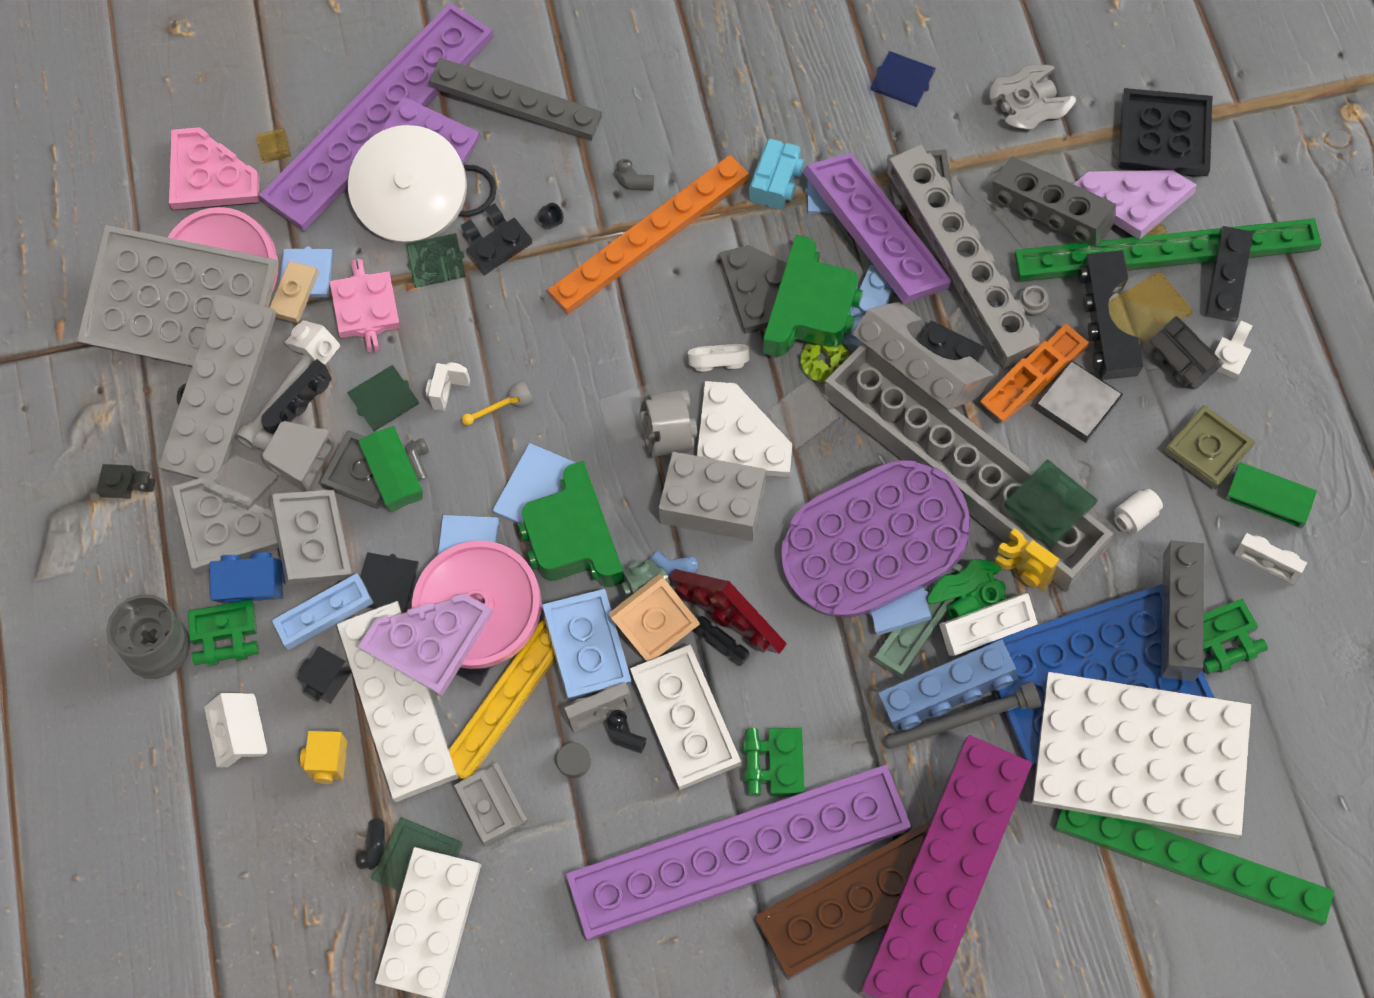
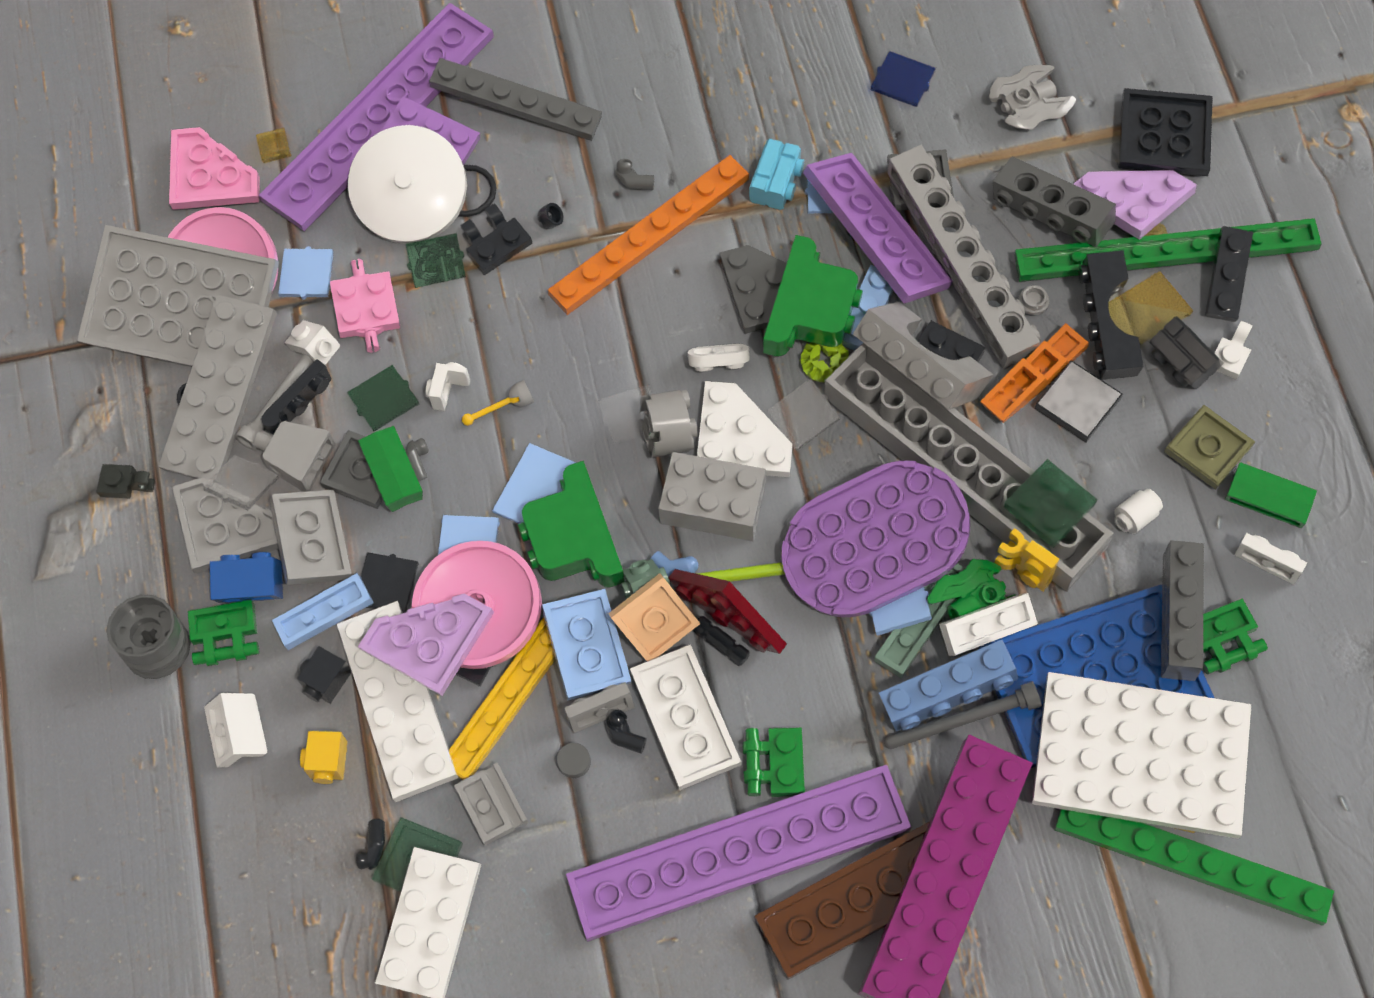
(294, 291): tan plate -> none
(746, 573): none -> lime bar

